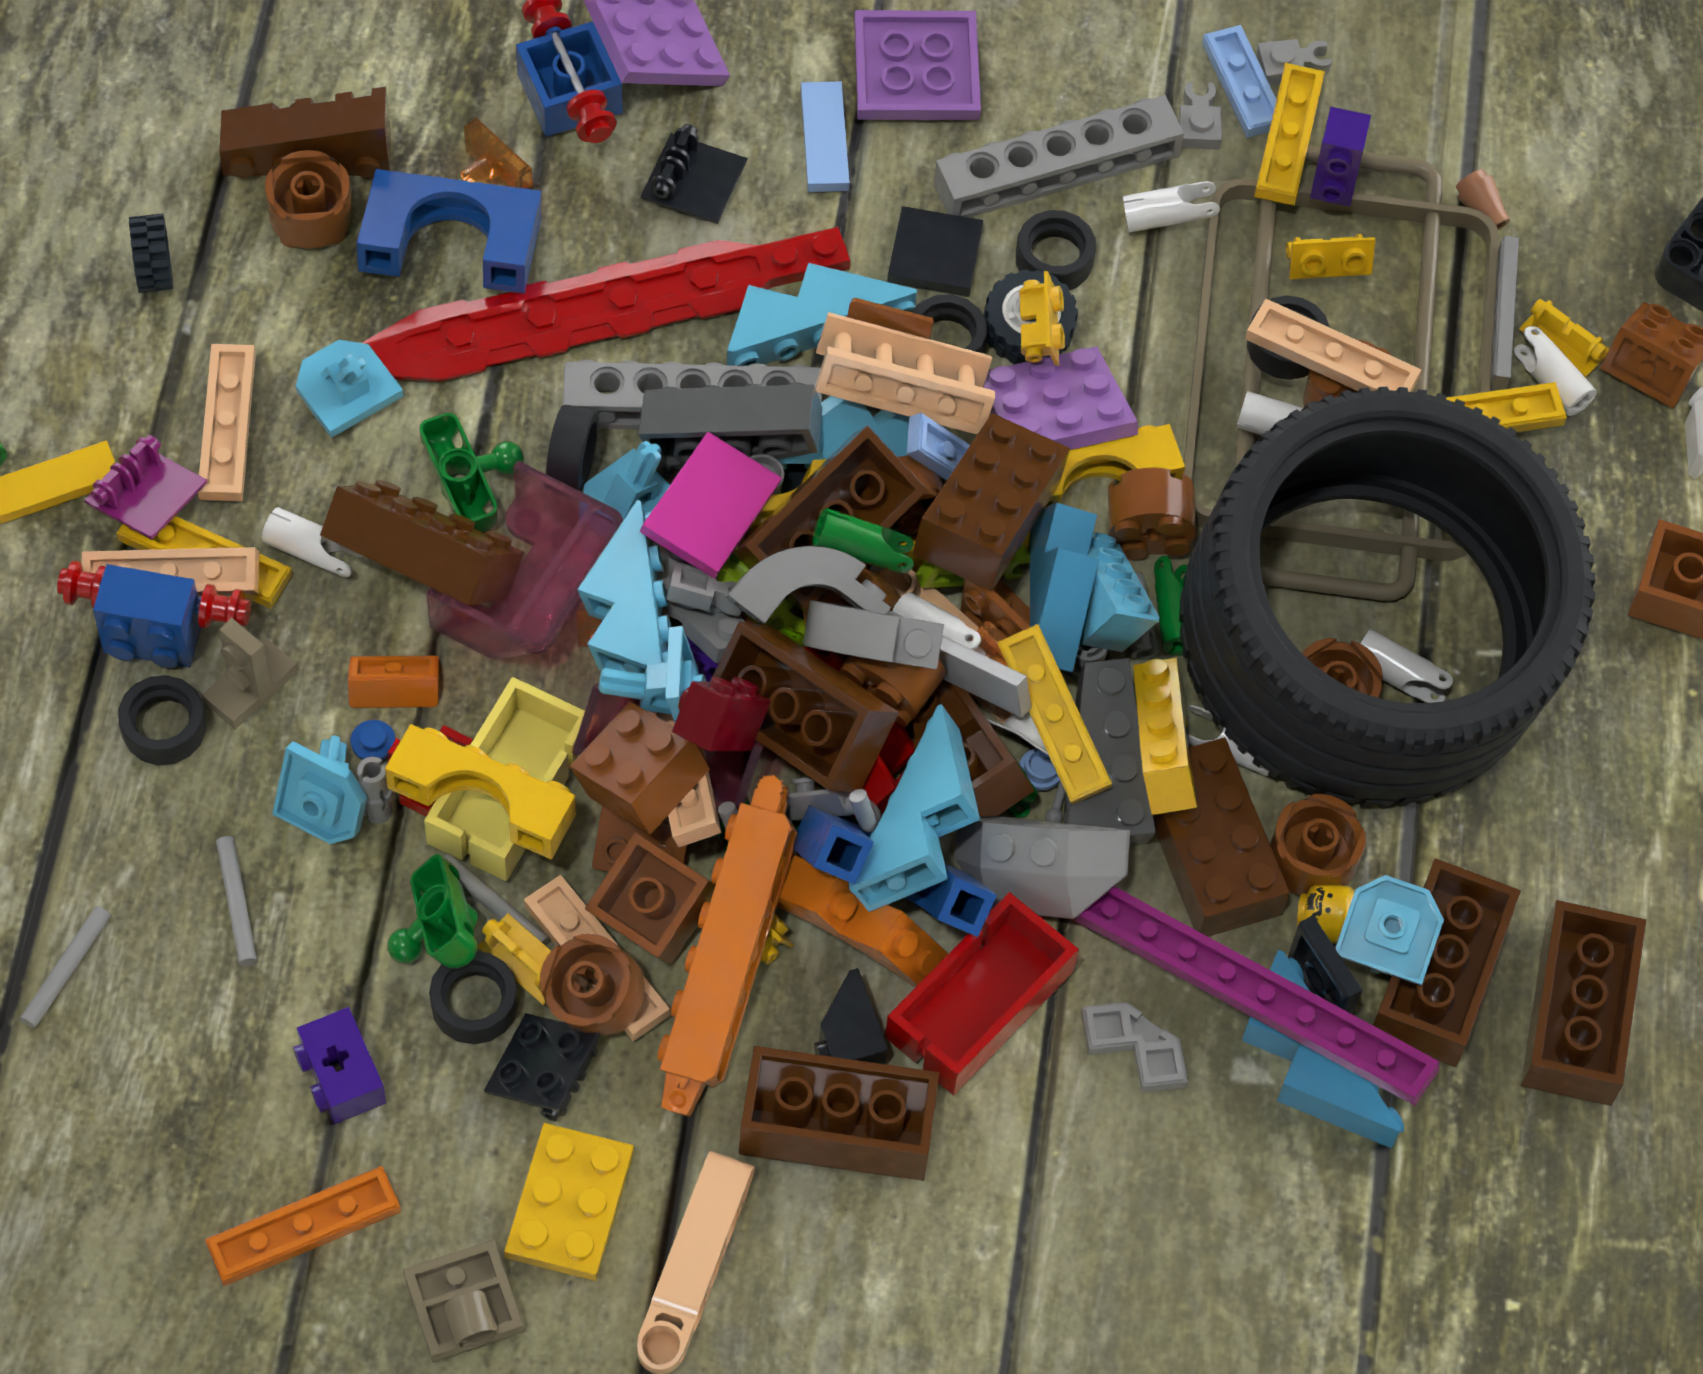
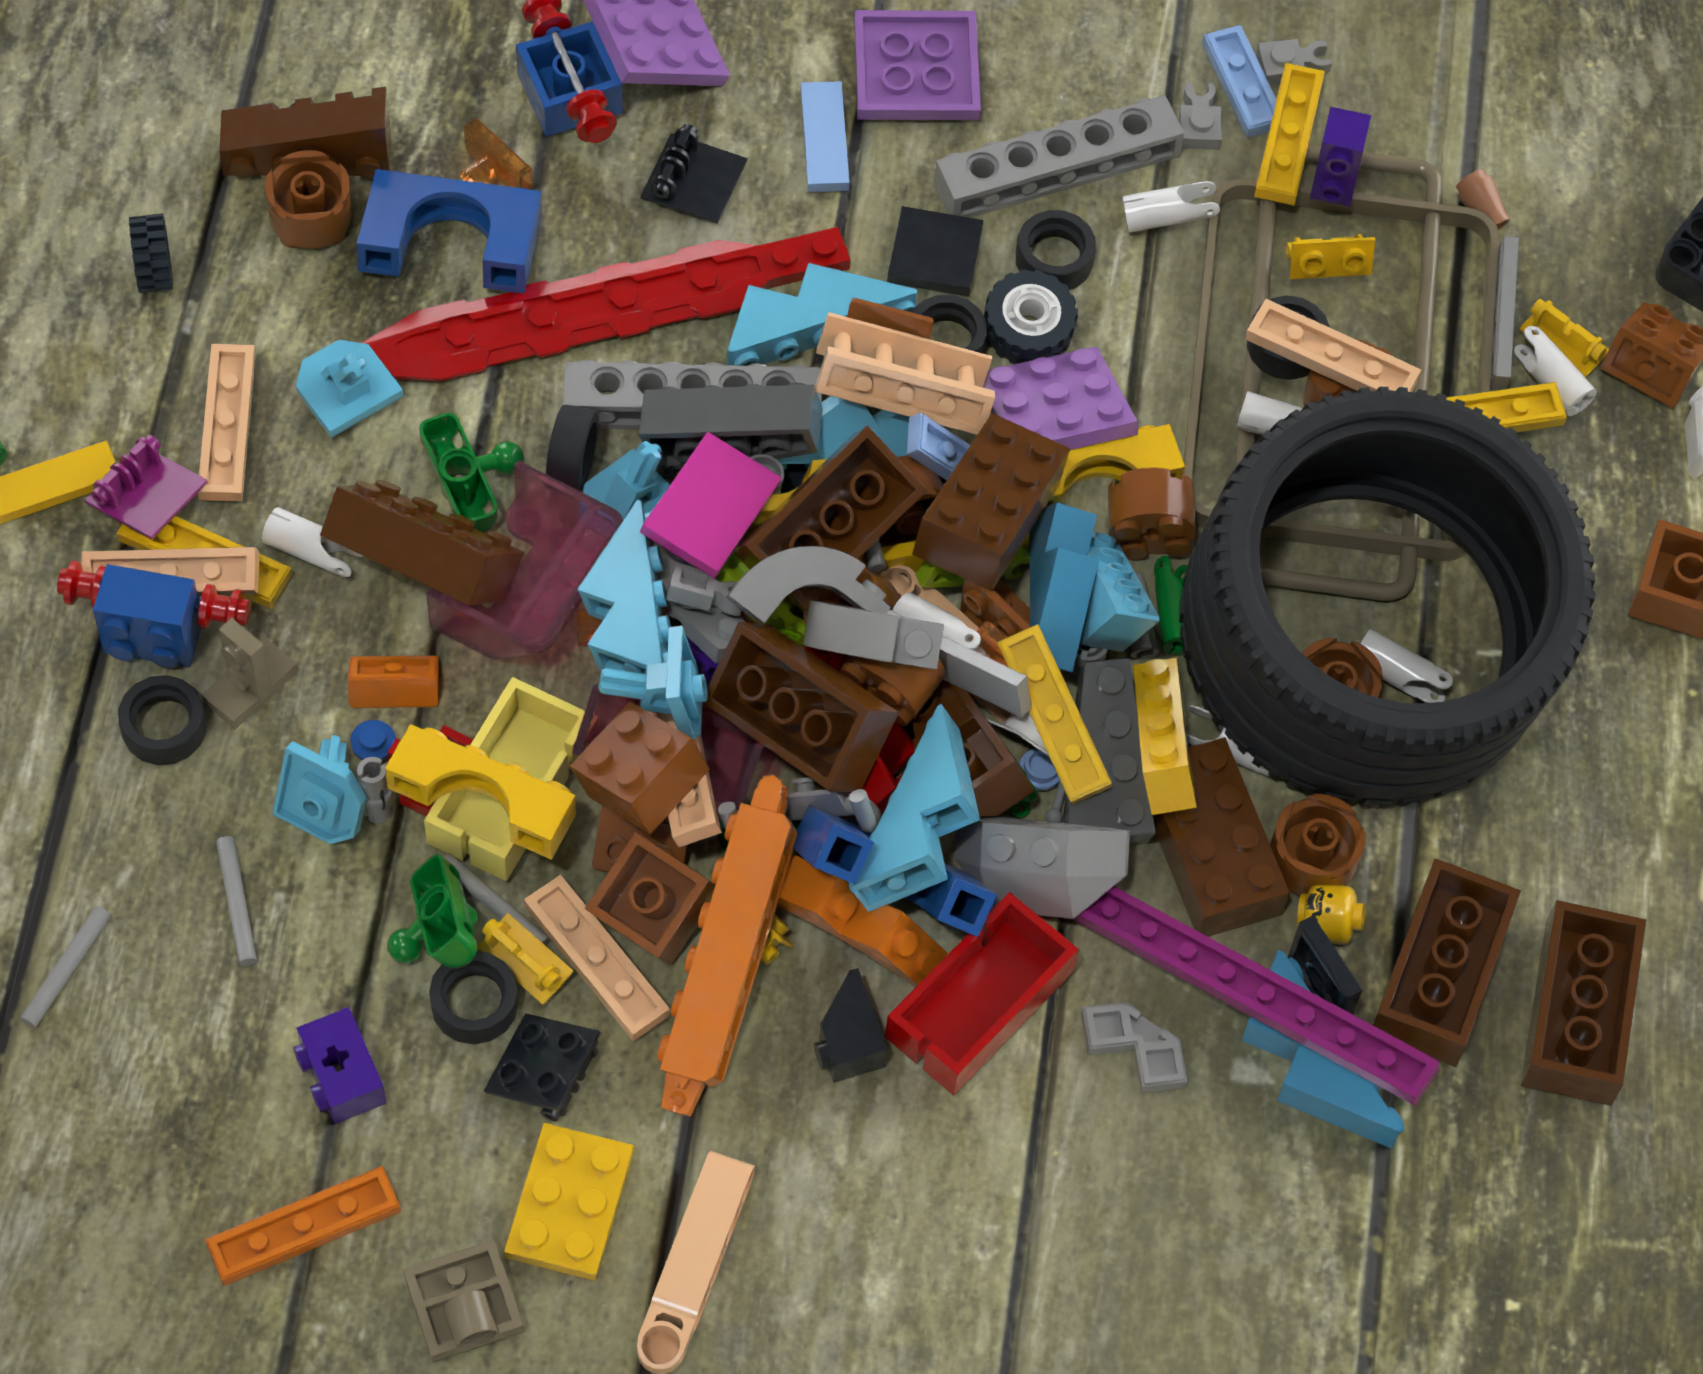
(592, 960): dark orange brick -> none
(721, 714): dark red brick -> none
(838, 1113): reddish brown slope -> none
(863, 540): green piece -> none
(1043, 304): yellow hinge -> none
(1391, 929): medium azure piece -> none

